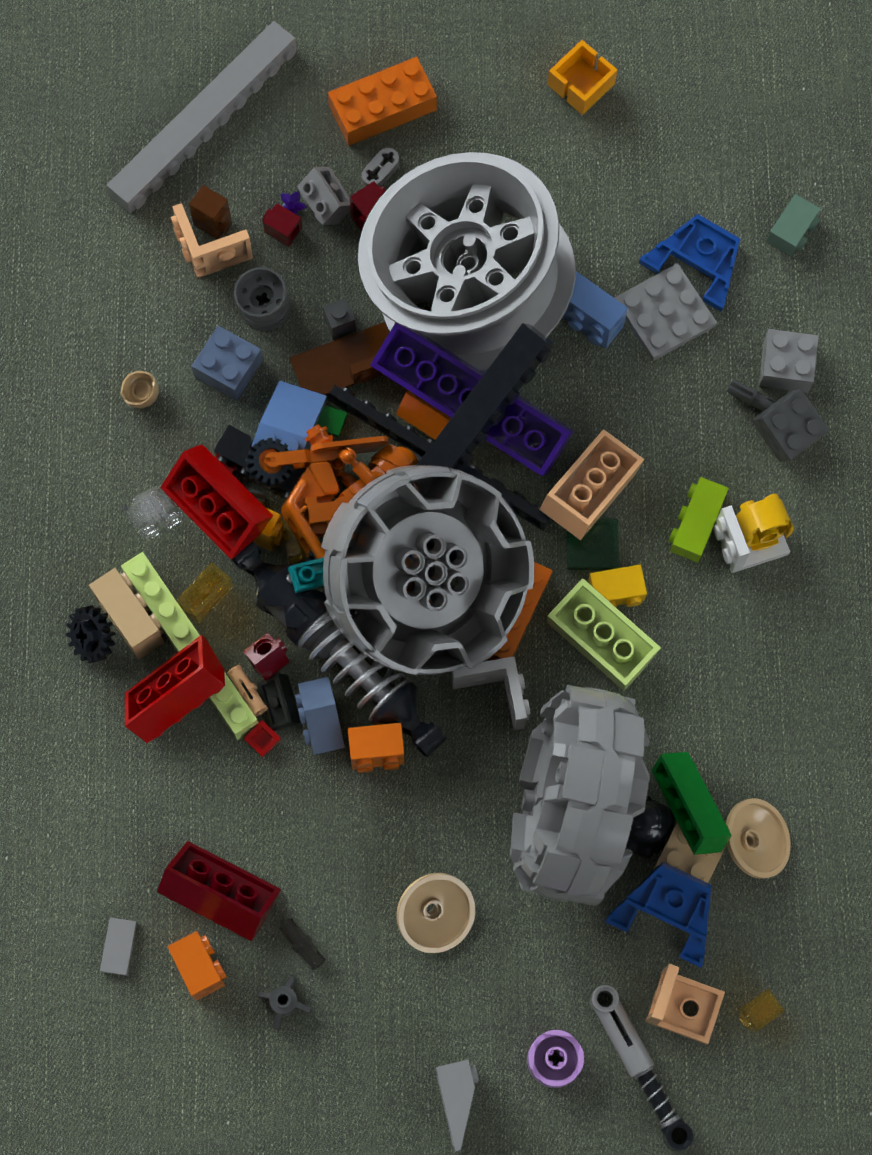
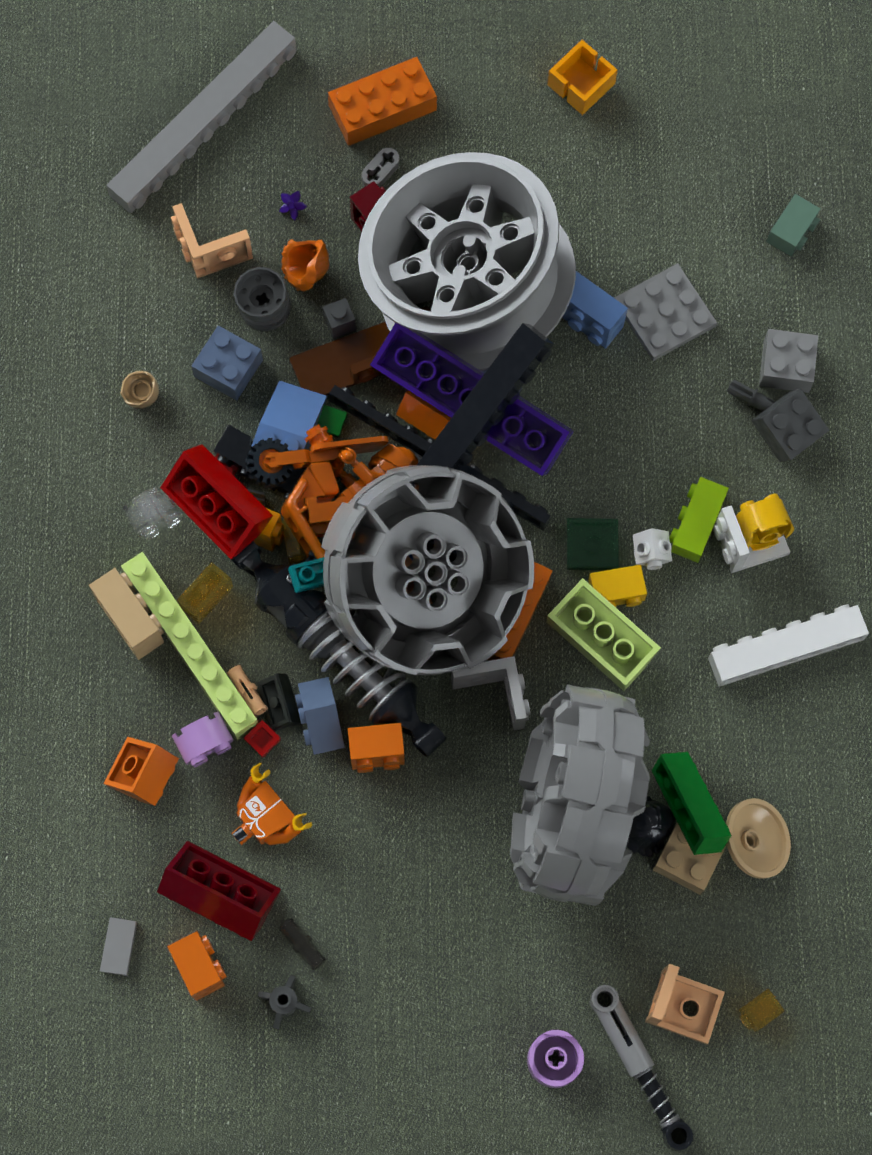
(90, 634): black gear -> none
(141, 770): none -> orange slope
(173, 690): red slope -> none
(203, 739): none -> lavender brick
(210, 212): reddish brown brick -> none
(265, 813): none -> orange torso
(267, 656): dark red brick -> none
(282, 224): dark red brick -> none
(304, 263): none -> orange hair
(325, 195): light grey brick -> none
(447, 921): tan dish -> none
(457, 1090): light grey slope -> none
(591, 484): light nougat brick -> none
(652, 548): none -> white brick
(673, 899): blue wing -> none
(703, 248): blue wing -> none
(787, 645): none -> white brick

